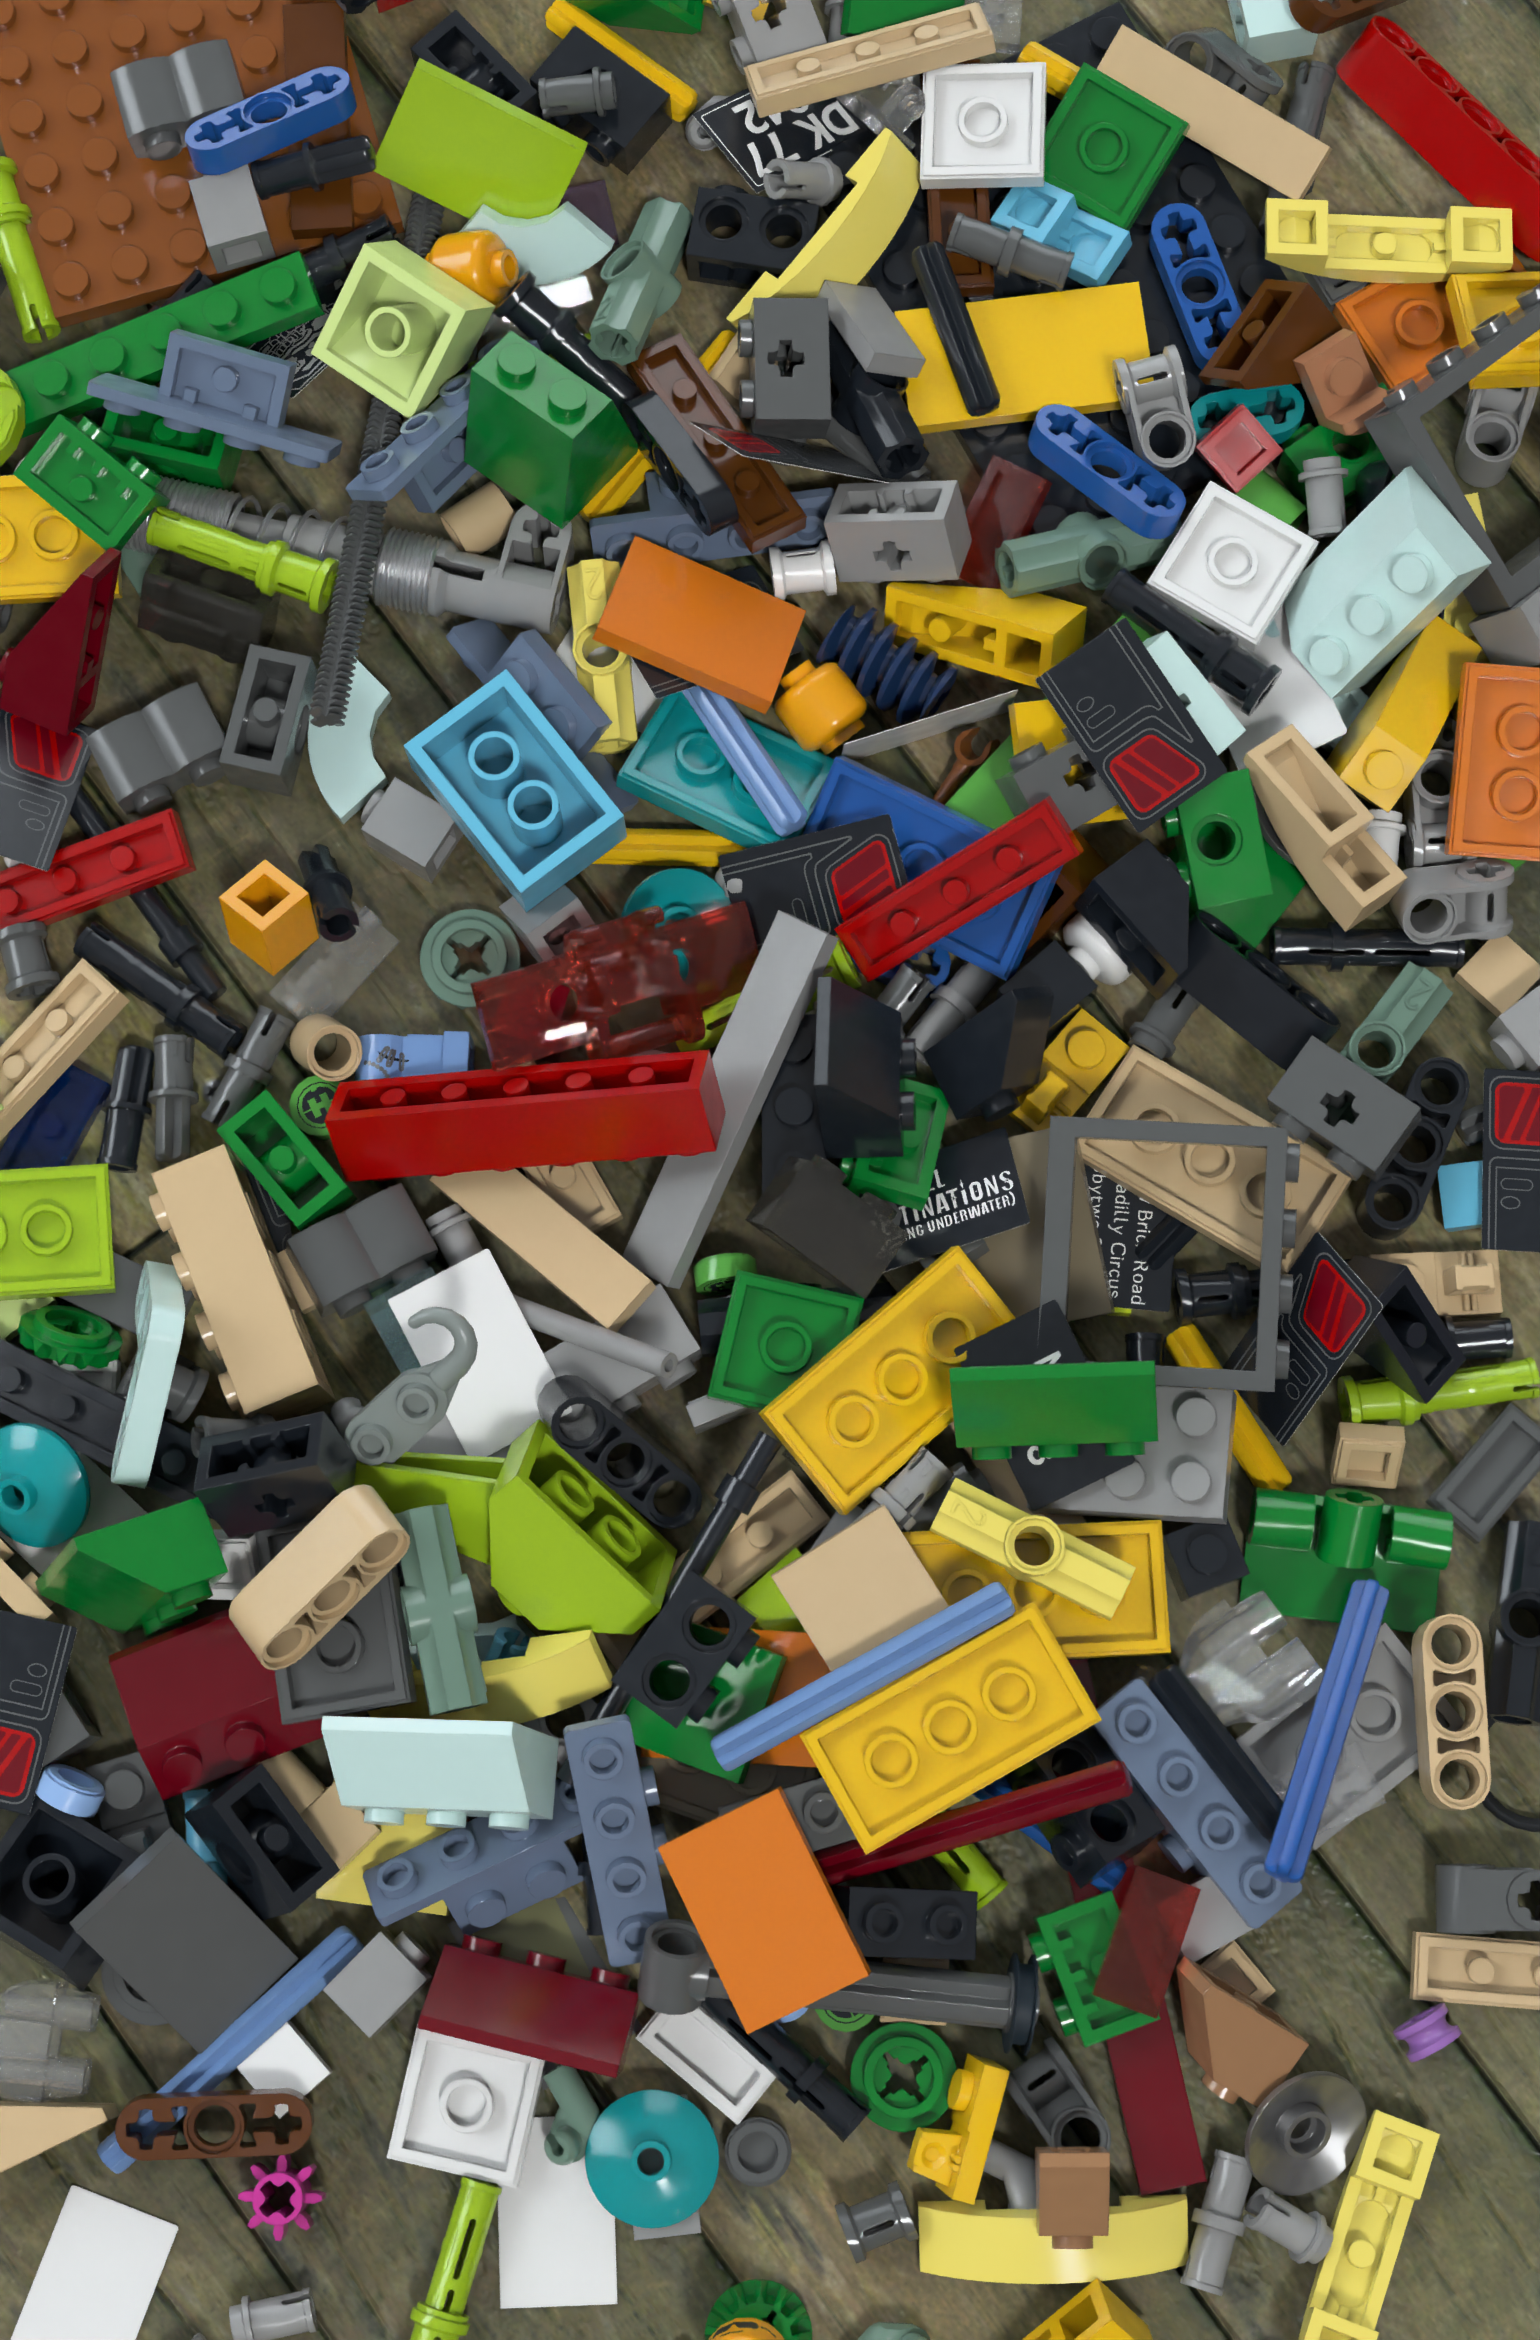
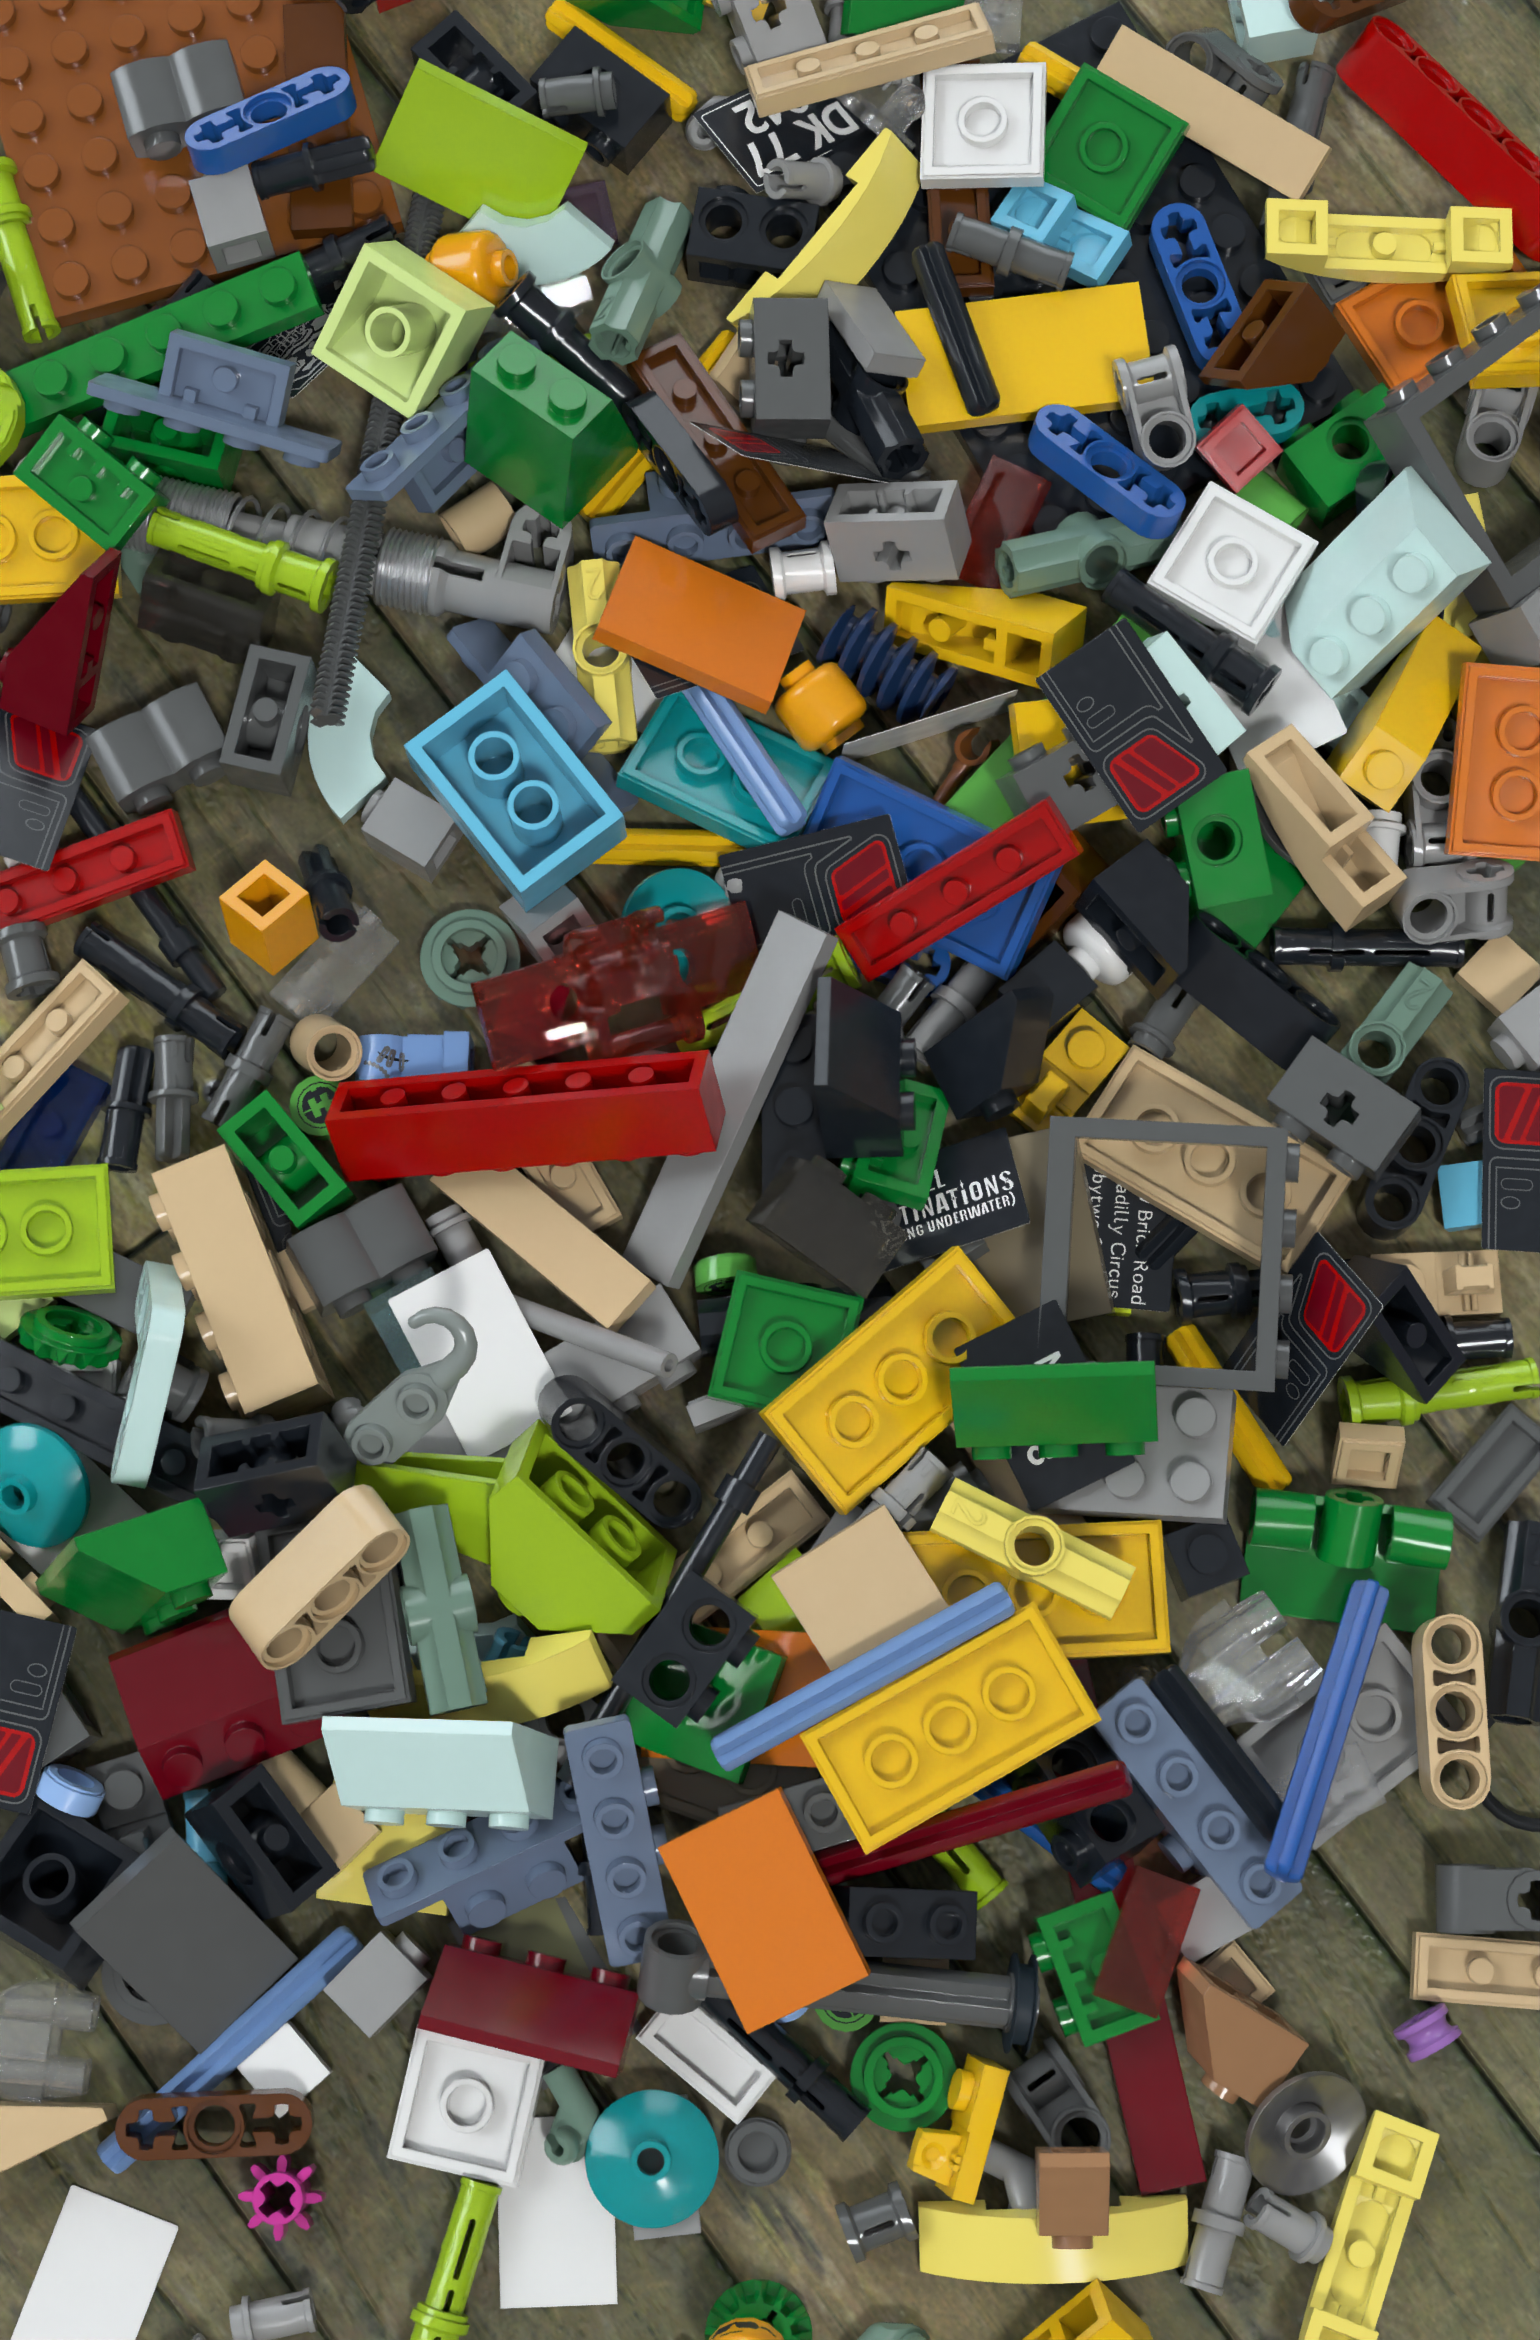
(1324, 496): light grey pin -> none
(1340, 383): nougat bracket -> none

